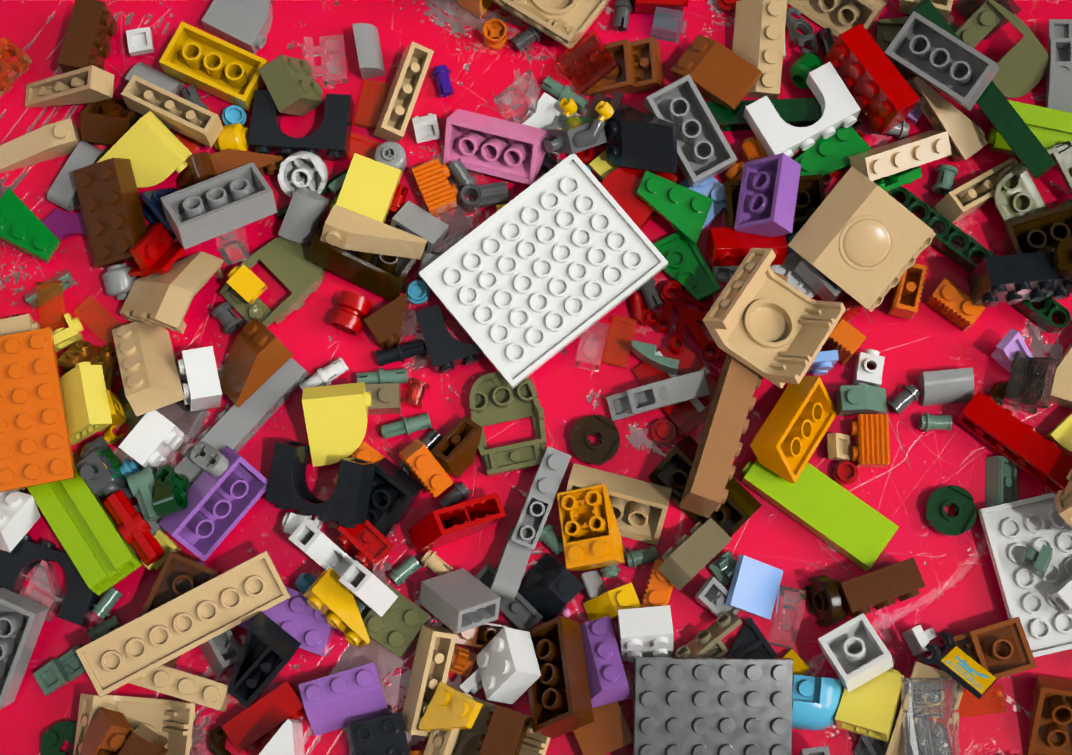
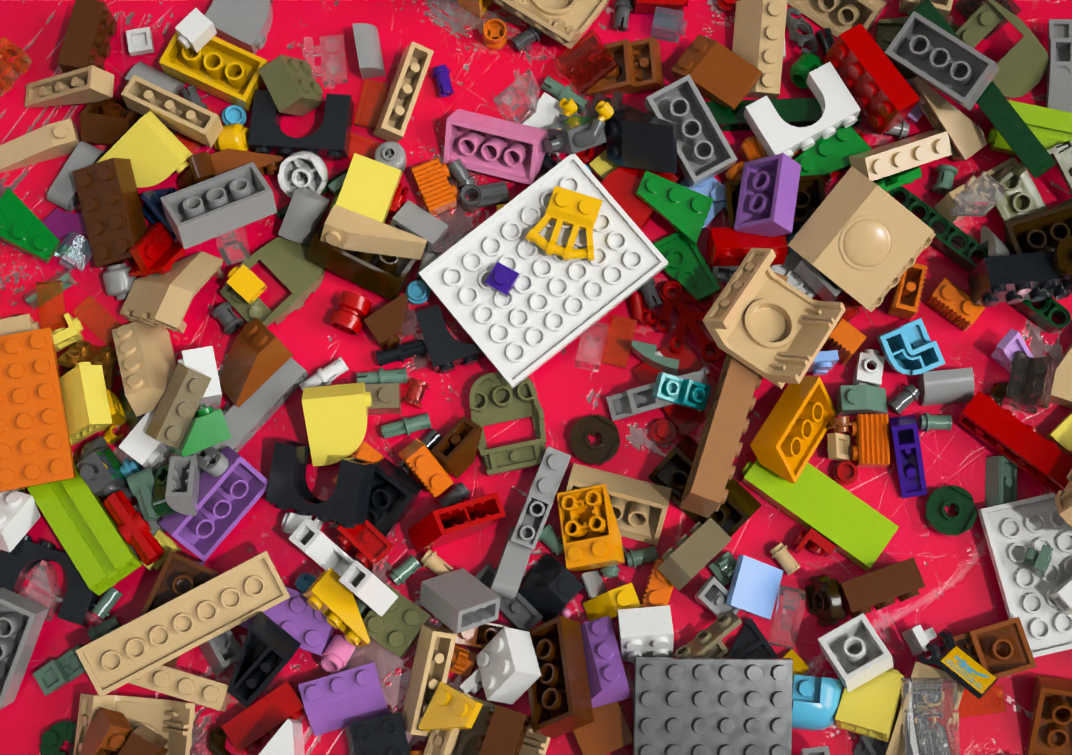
(74, 252): none -> clear light blue brick
(178, 405): none -> dark tan brick
(183, 484): none -> light grey brick
(195, 30): none -> white brick
(204, 431): none -> slope
(336, 654): none -> bright pink brick
(426, 128): white tile -> none
(502, 279): none -> dark purple plate
(572, 210): none -> yellow plate
(681, 391): none -> teal slope
(784, 558): none -> tan pin
(818, 544): none -> red bracket
(840, 424): none -> dark orange plate
(908, 456): none -> dark purple slope
(910, 349): none -> medium azure brick
(979, 198): none -> clear slope
(992, 243): none -> light grey slope

